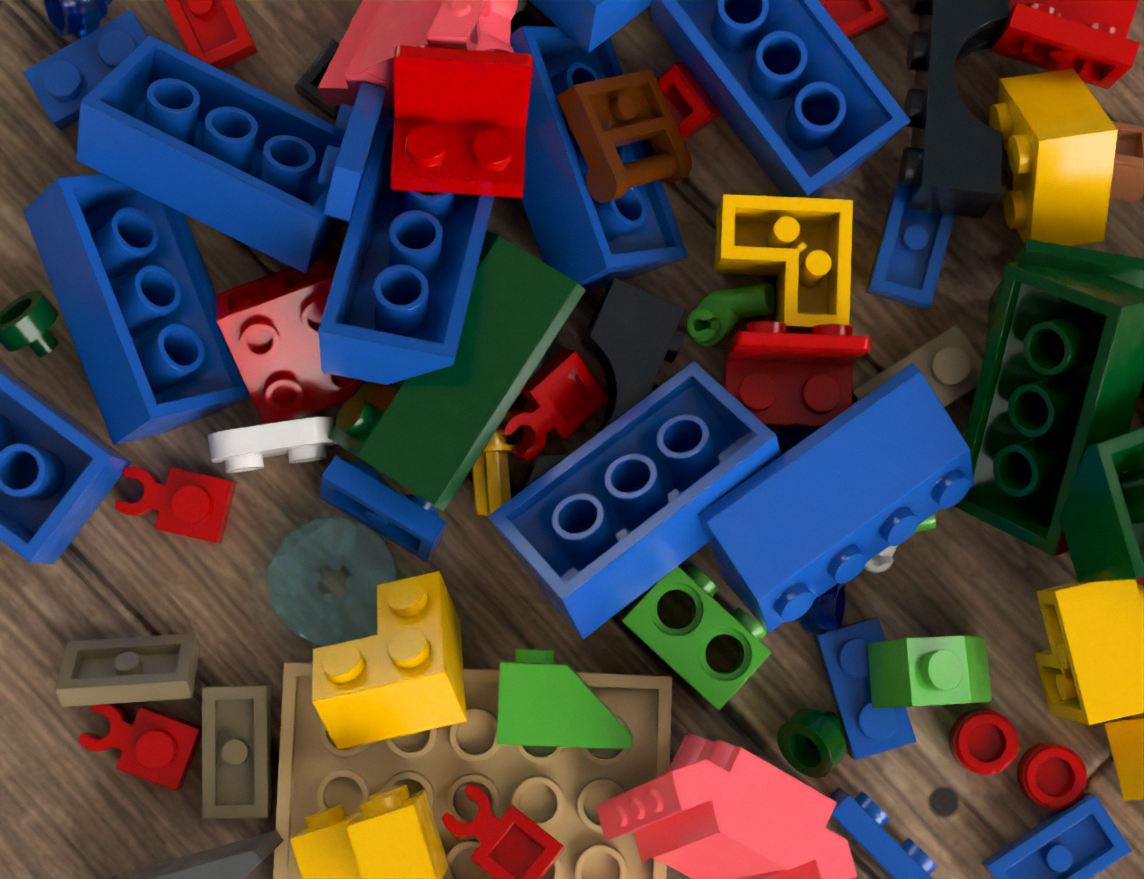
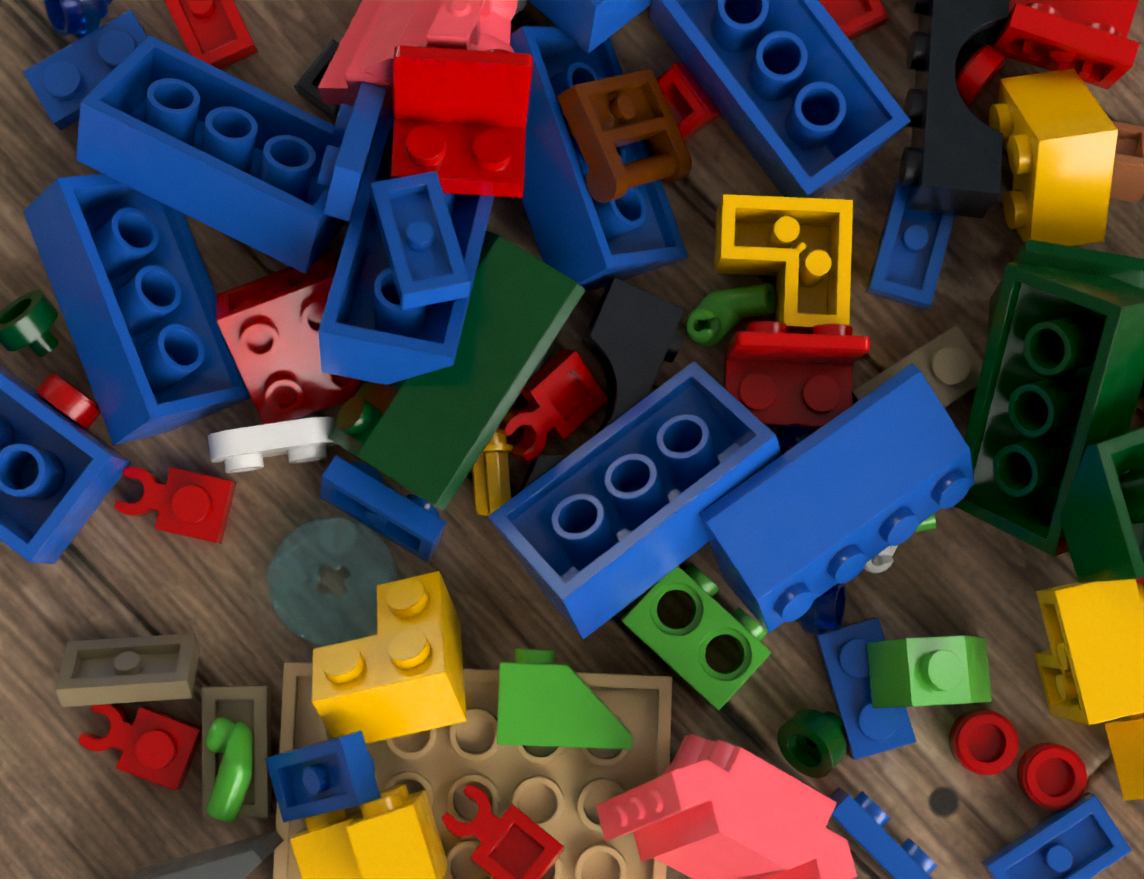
(69, 400): none -> red tile
(235, 768): none -> bright green arm
(323, 777): none -> blue plate
(420, 240): none -> blue plate
(978, 73): none -> red tile

